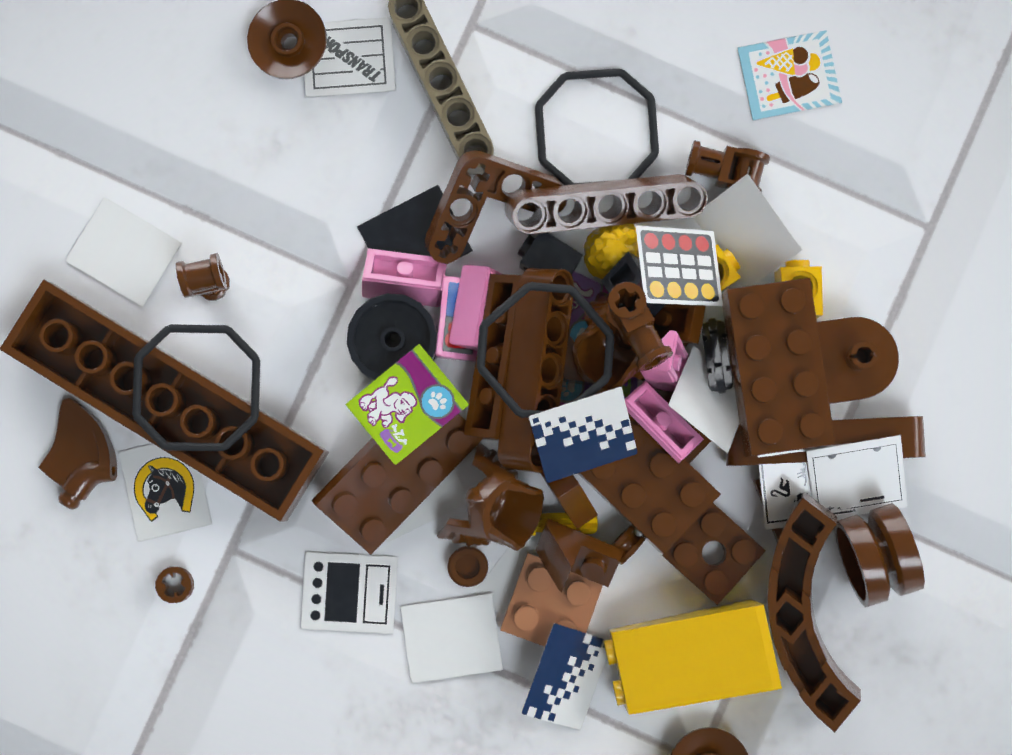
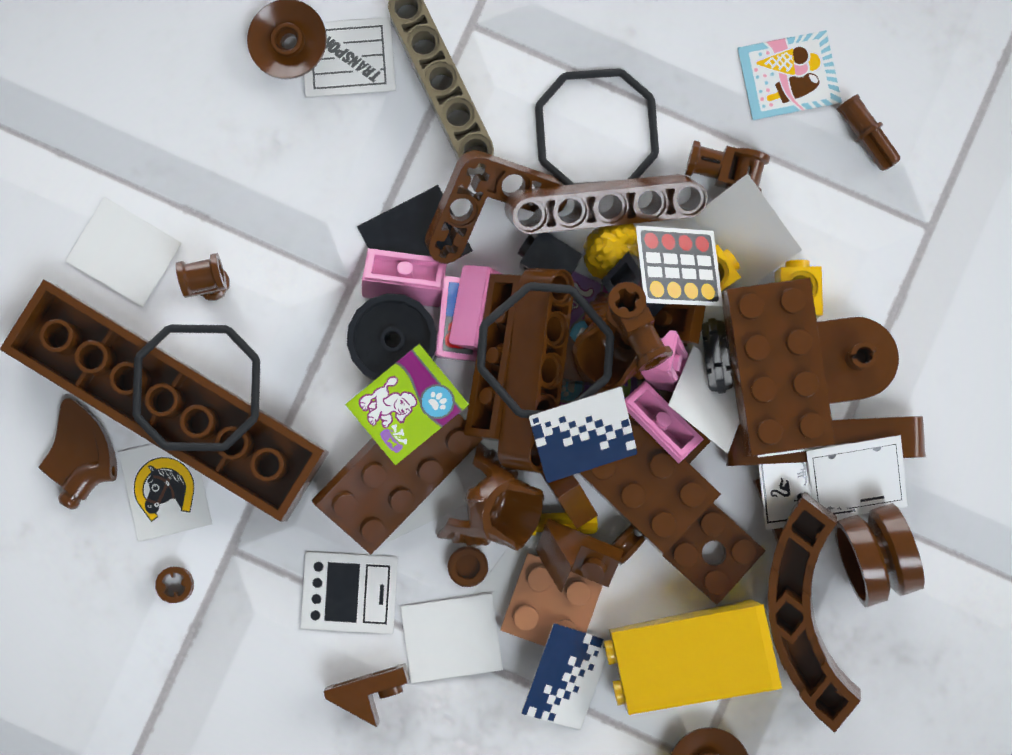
(356, 694): none -> reddish brown slope
(869, 132): none -> reddish brown axle

